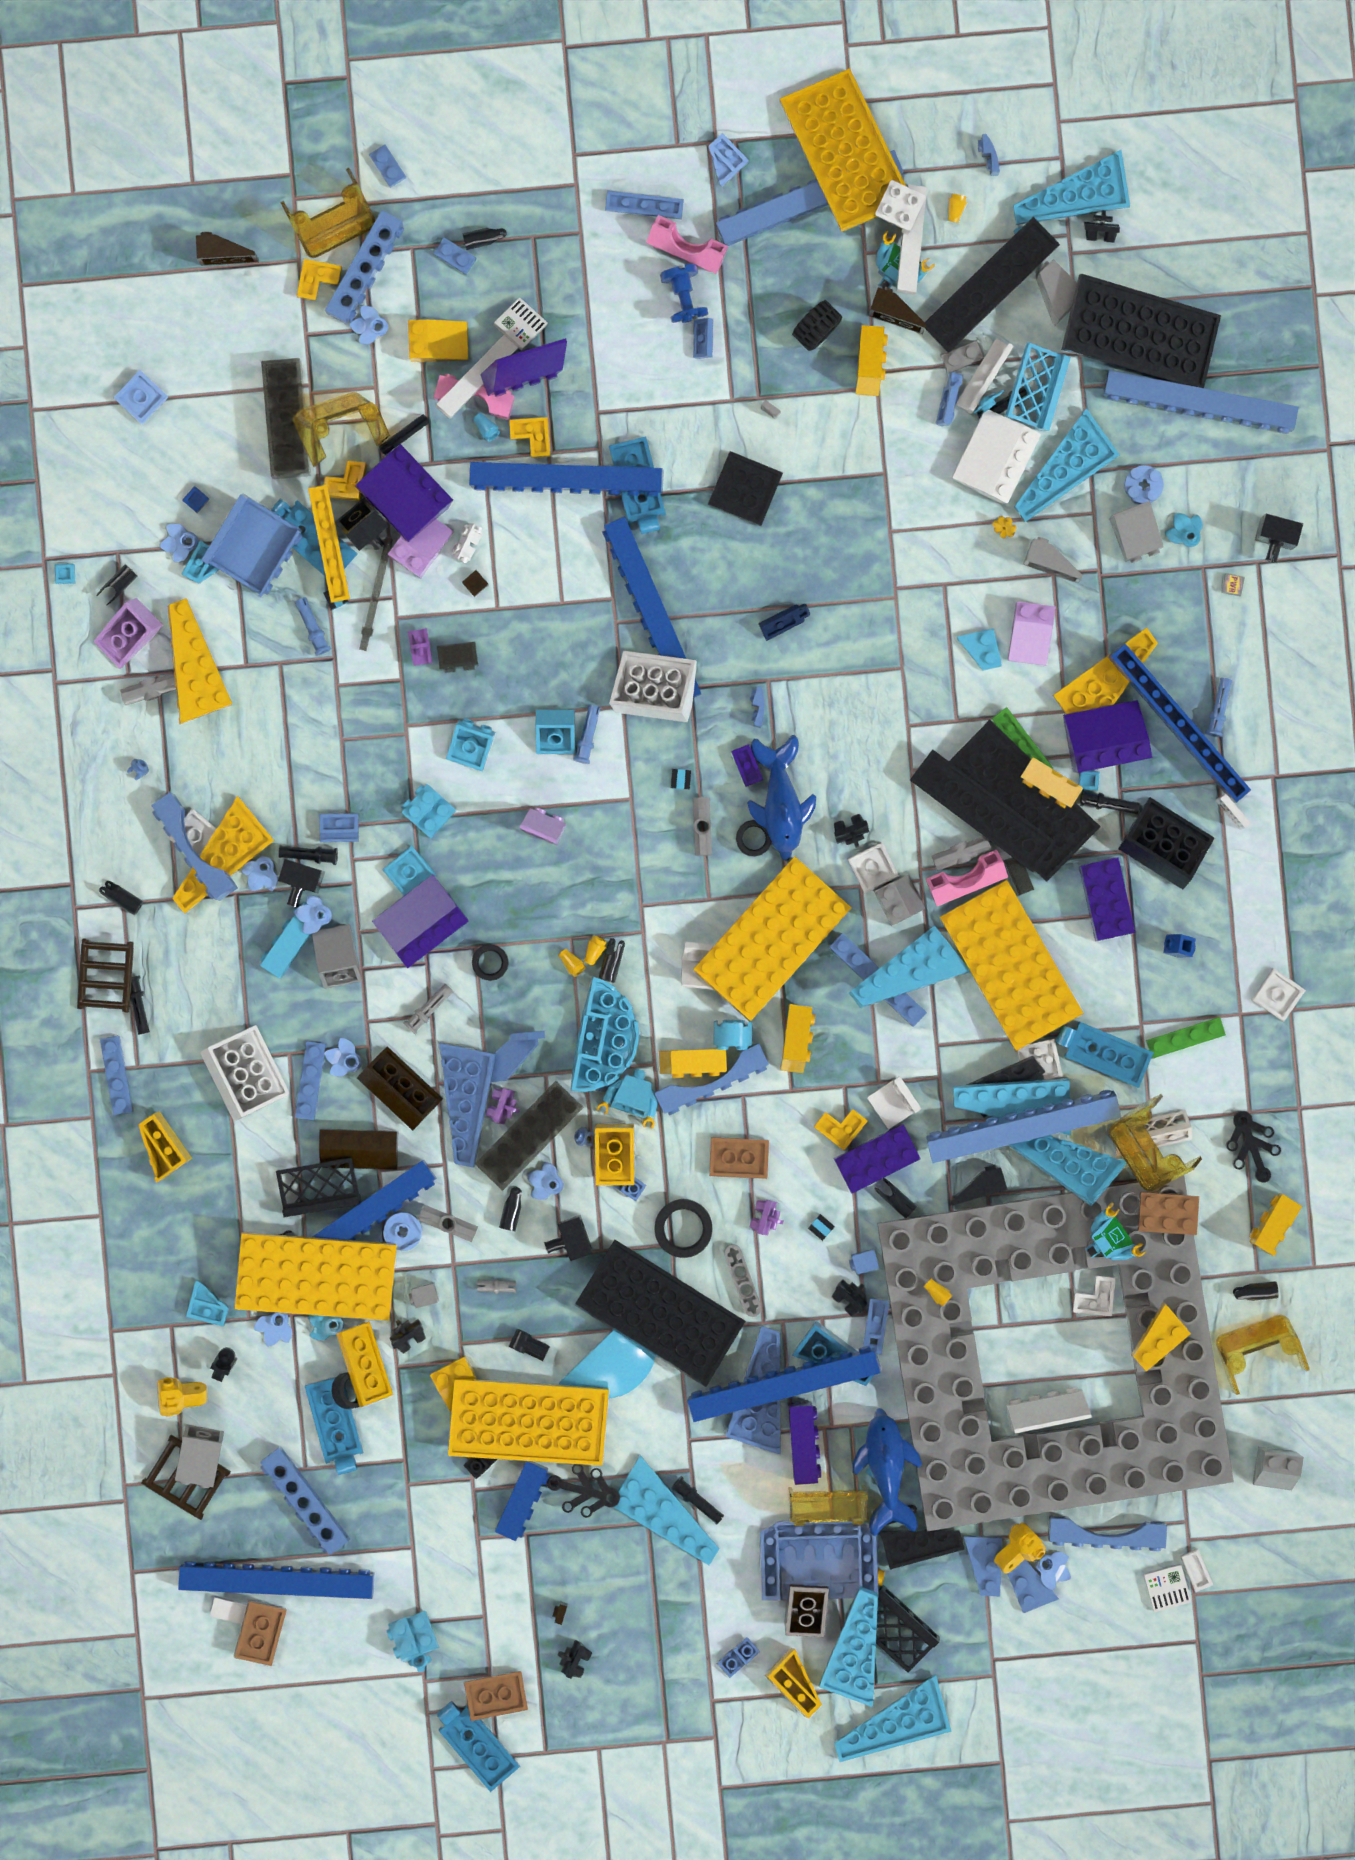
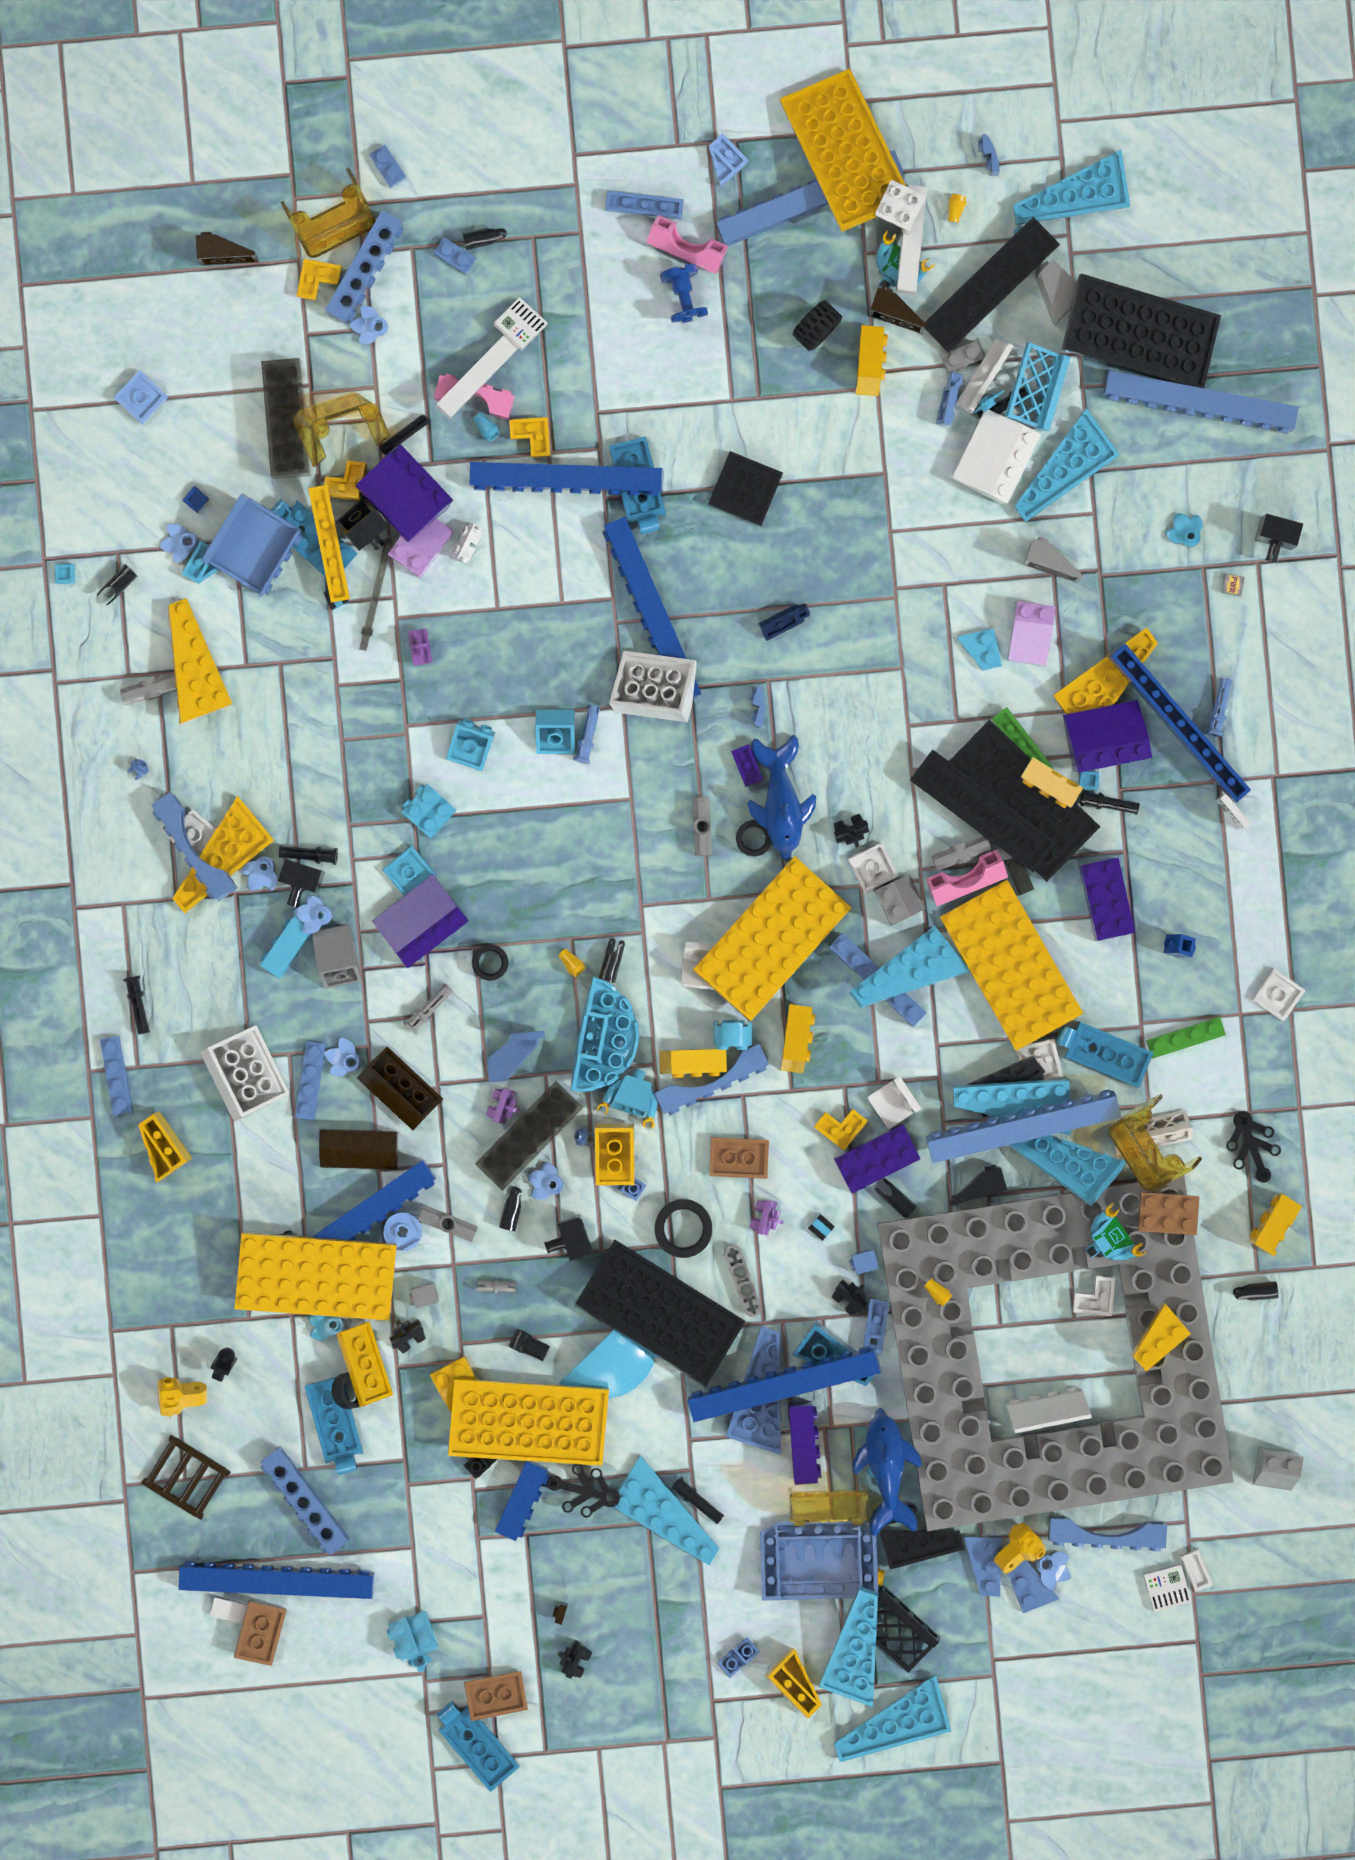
(121, 897): black piece -> none
(126, 967): dark brown bar -> none
(128, 632): lavender slope -> none
(199, 1456): light grey slope -> none
(206, 1306): medium azure wing -> none
(273, 1330): light blue plate -> none
(315, 634): medium blue pin -> none
(318, 1204): black fence -> none
(339, 827): medium blue plate -> none
(437, 340): yellow slope -> none
(457, 656): clear smoke brick -> none
(466, 1091): medium blue wing -> none
(475, 583): dark brown plate -> none
(524, 368): dark purple slope -> none
(543, 826): lavender slope -> none
(594, 949): yellow cone -> none
(680, 779): tile -> none
(703, 338): medium blue plate -> none
(770, 409): light grey tile -> none
(806, 1610): dark brown slope -> none
(1004, 527): yellow plant -> none
(1093, 227): black hips -> none
(1137, 476): light blue plate -> none
(1137, 532): light grey slope -> none
(1166, 843): black slope -> none
(1254, 1337): clear yellow windscreen -> none

